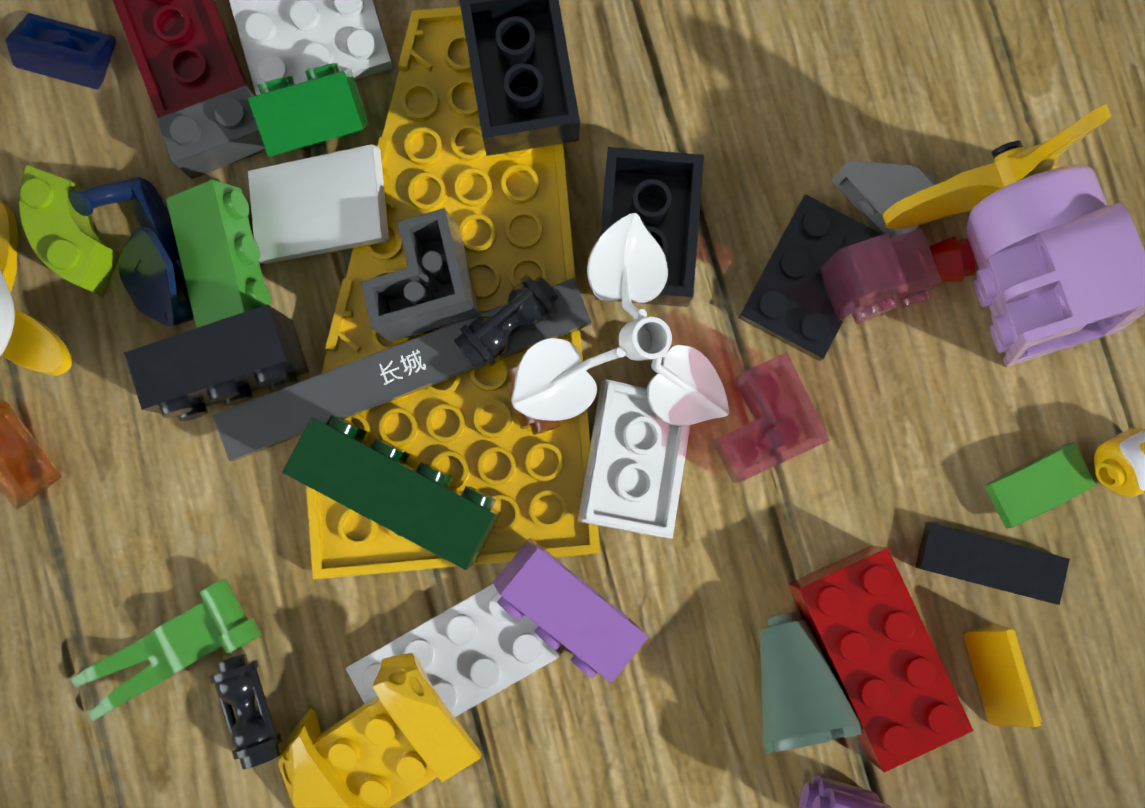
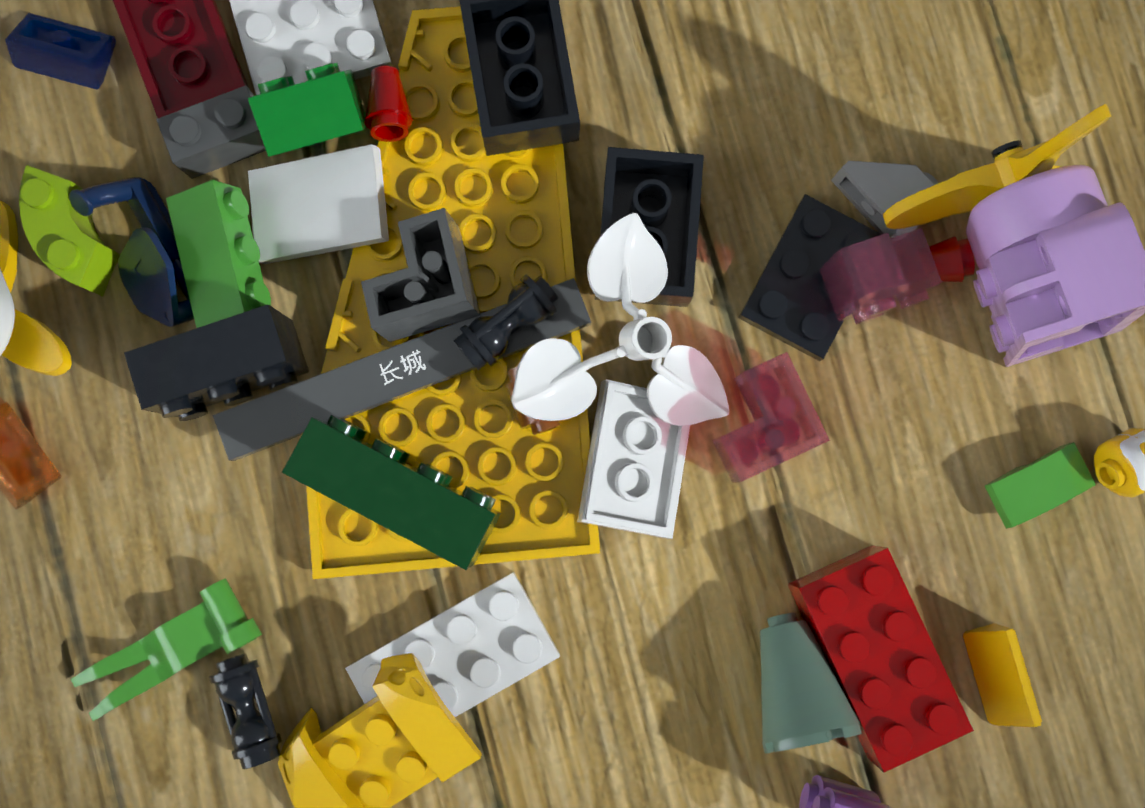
(387, 106): none -> red cone
(568, 612): medium lavender brick -> none
(992, 563): black tile -> none

